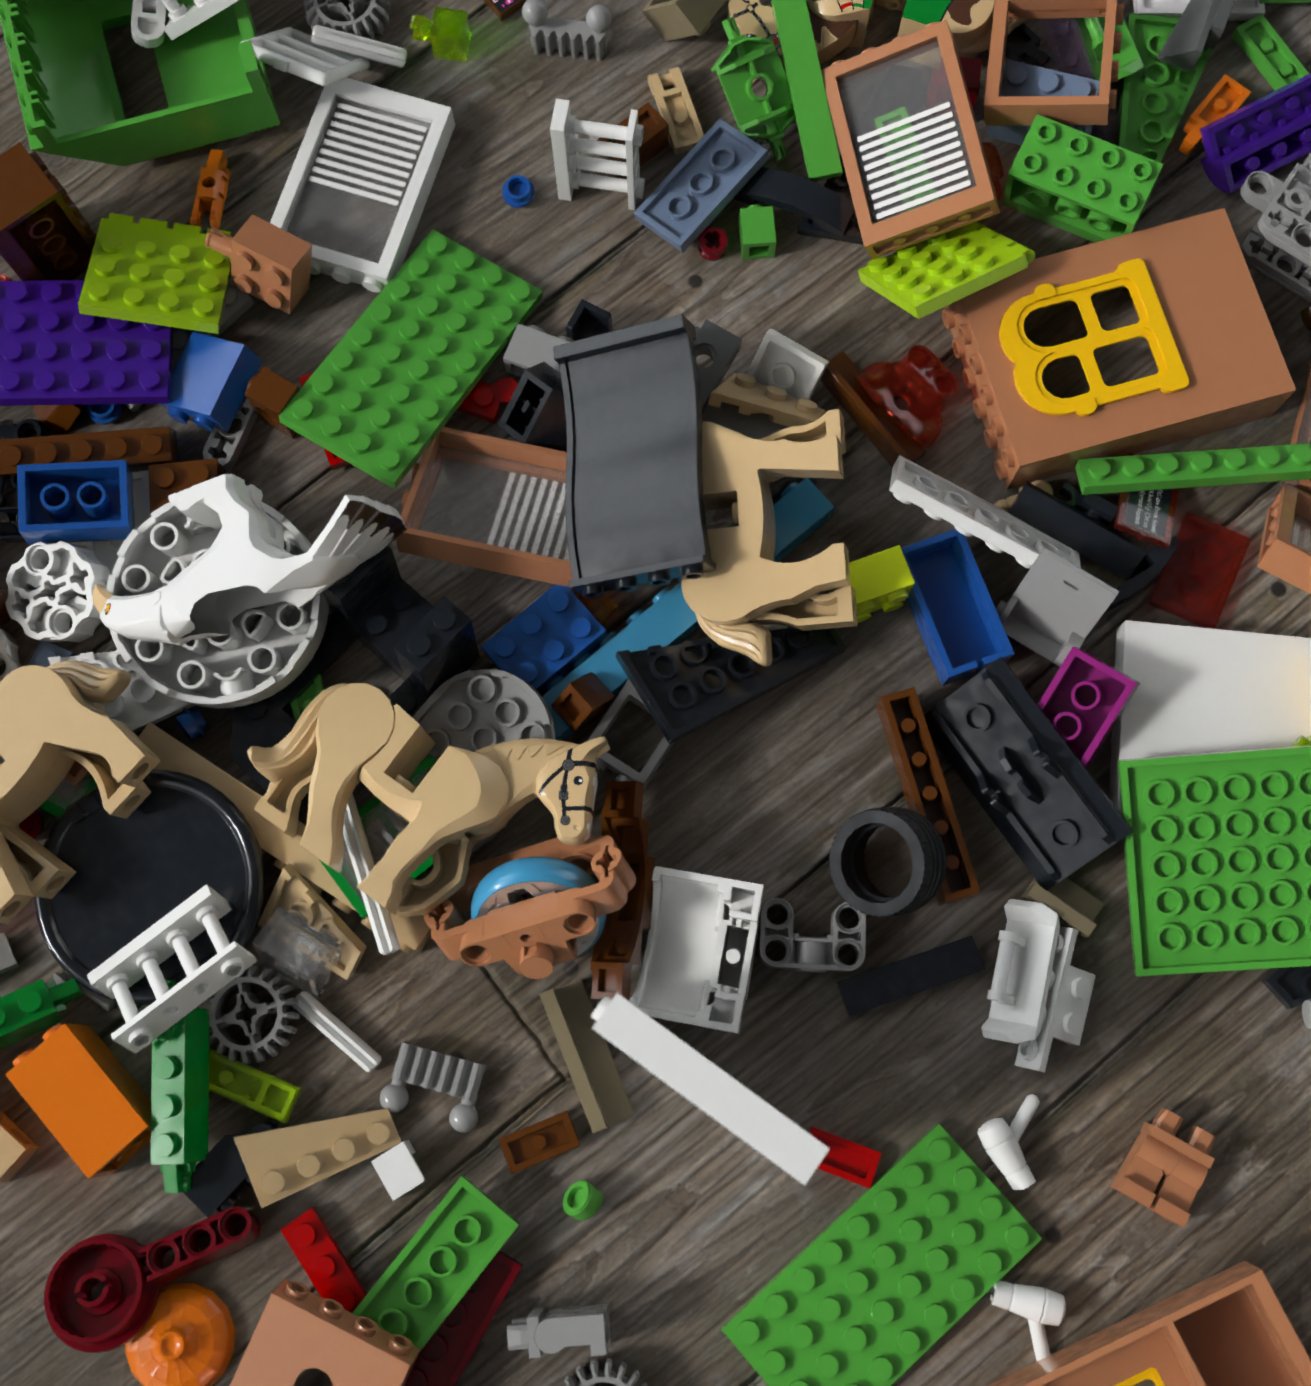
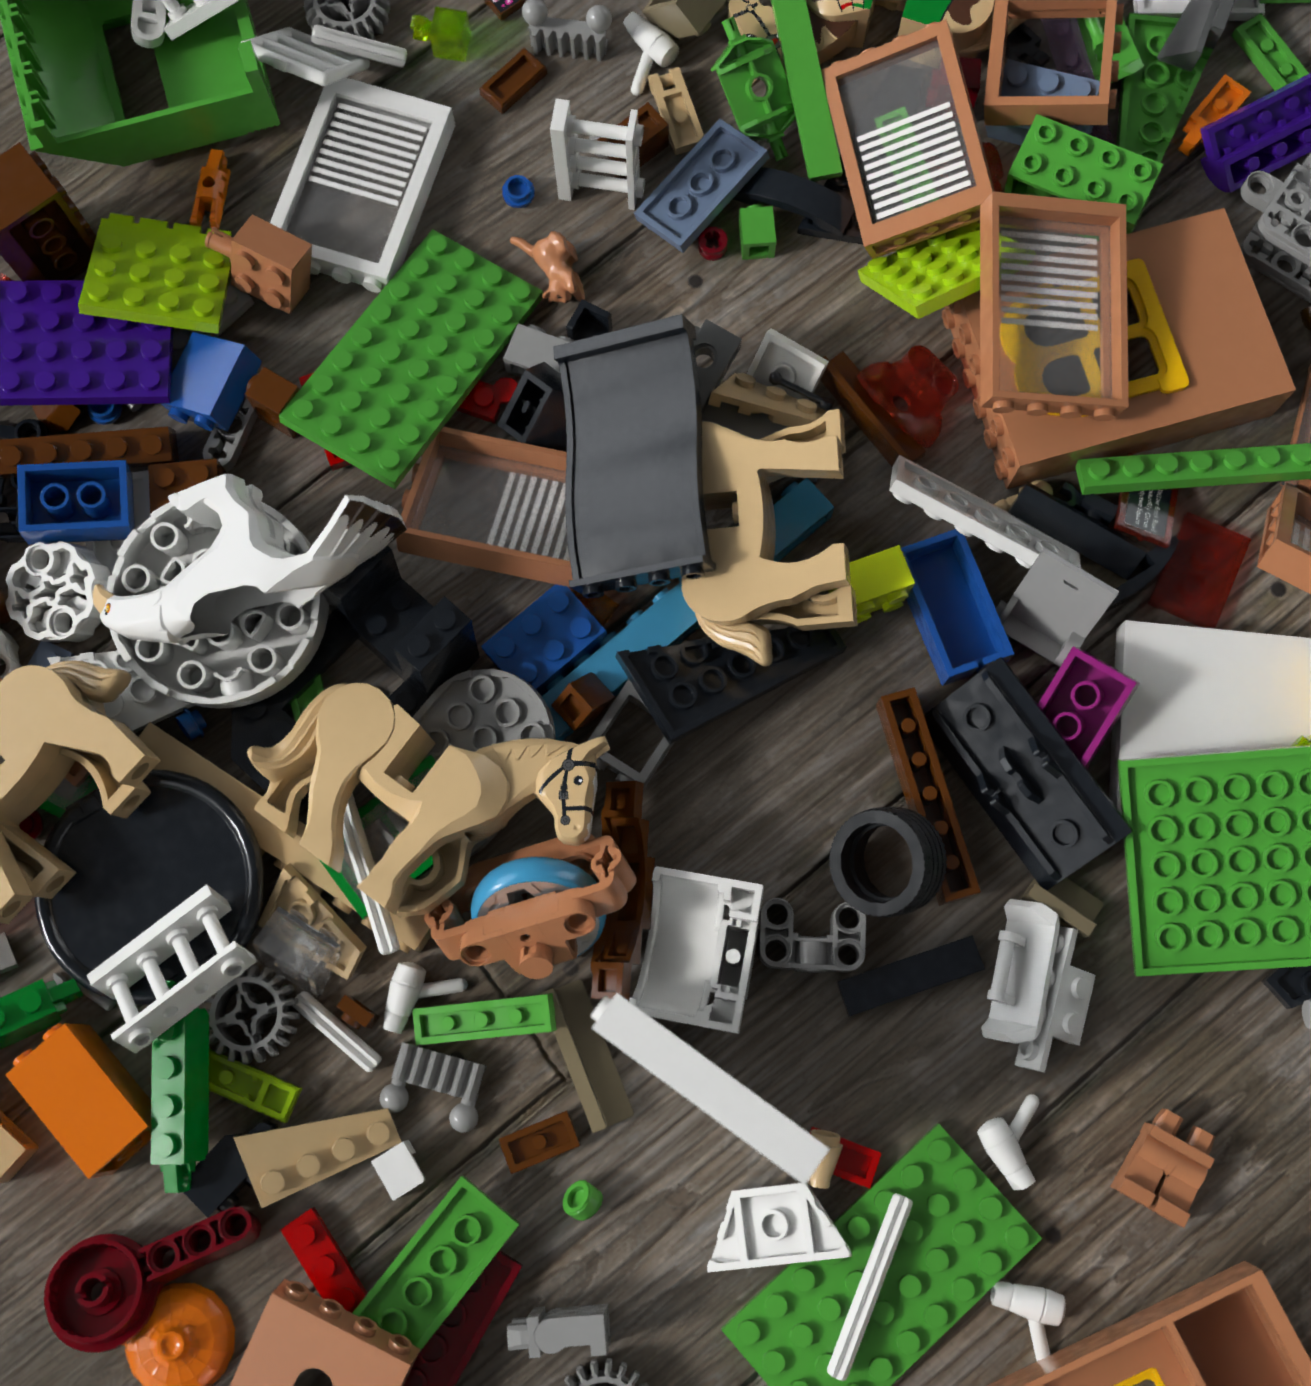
(356, 1013): none -> reddish brown plate
(408, 987): none -> white piece
(484, 1019): none -> bright green plate
(513, 81): none -> reddish brown tile
(555, 258): none -> nougat animal
(656, 47): none -> white piece
(775, 378): none -> black hinge
(775, 1229): none -> white wing
(824, 1172): none -> tan cone
(869, 1287): none -> white axle
(1053, 306): none -> clear window

